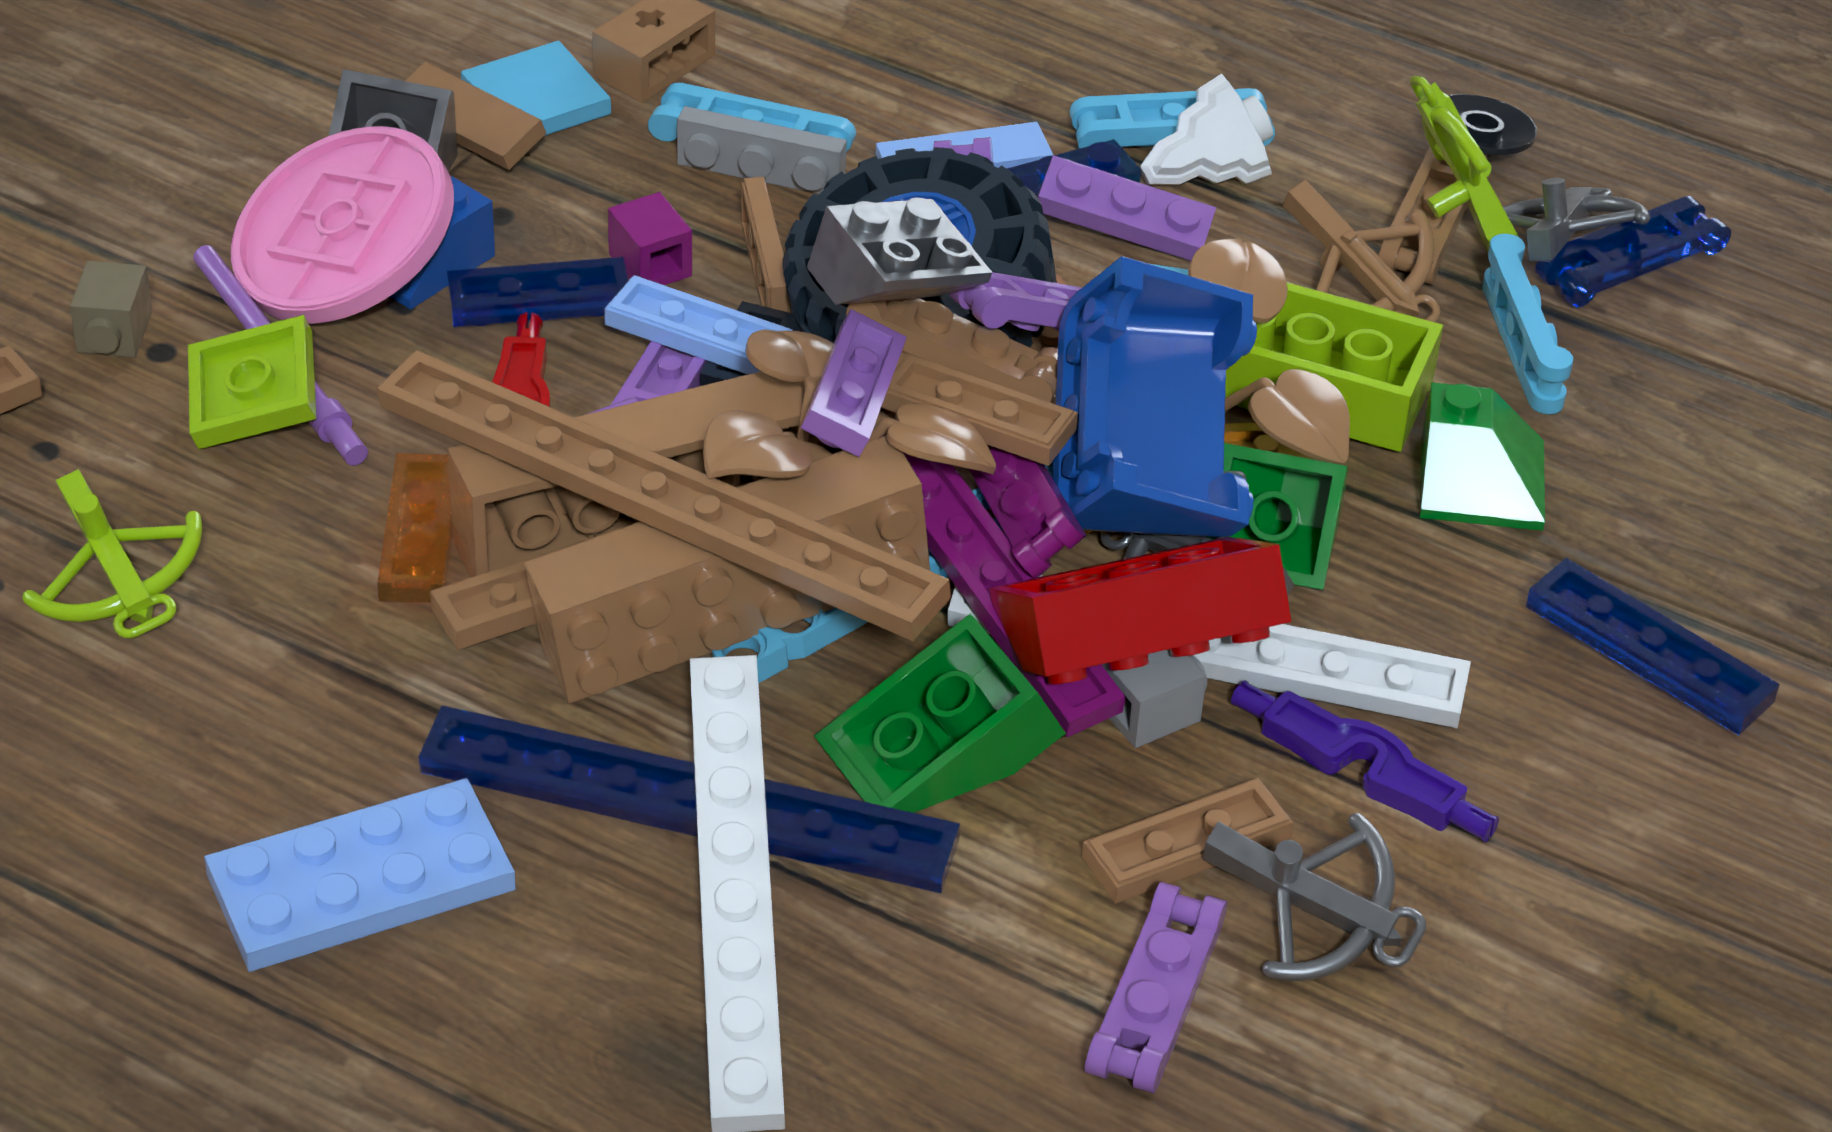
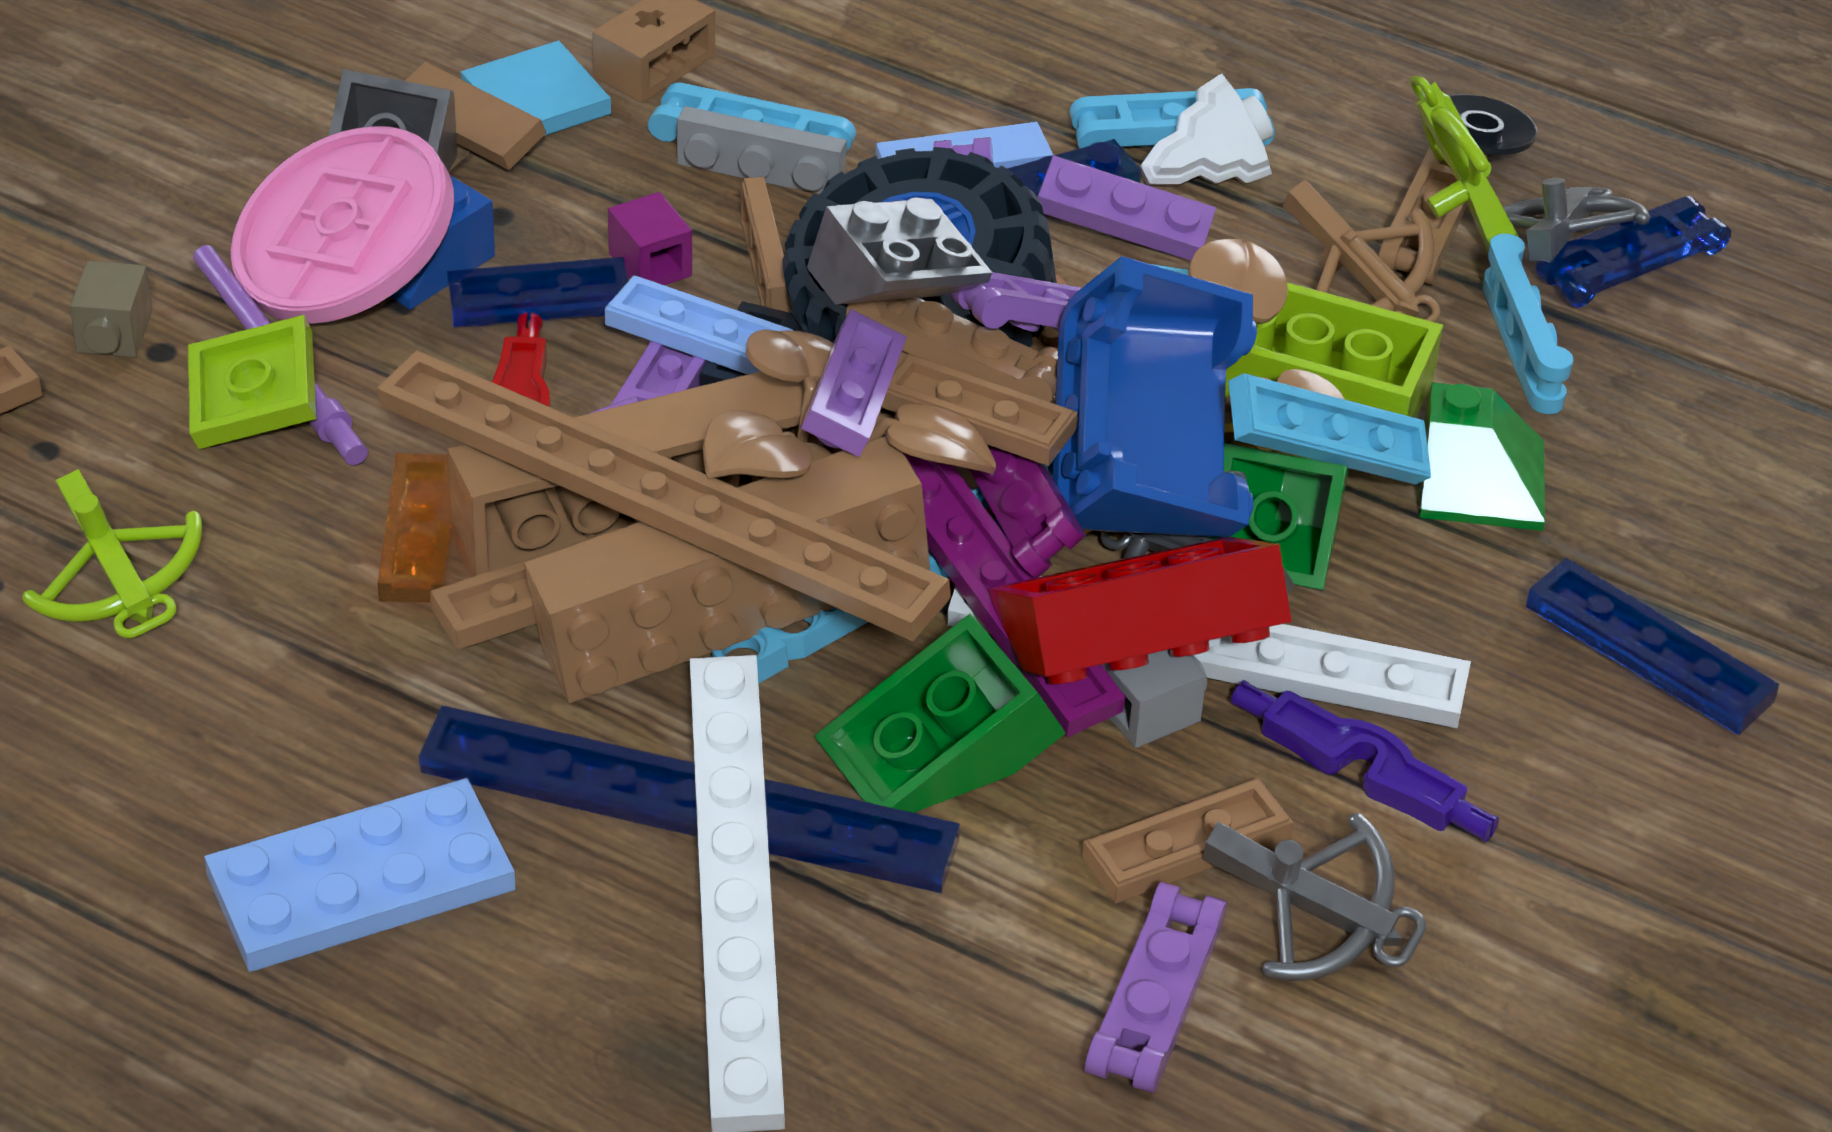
(1329, 429): none -> medium azure tile

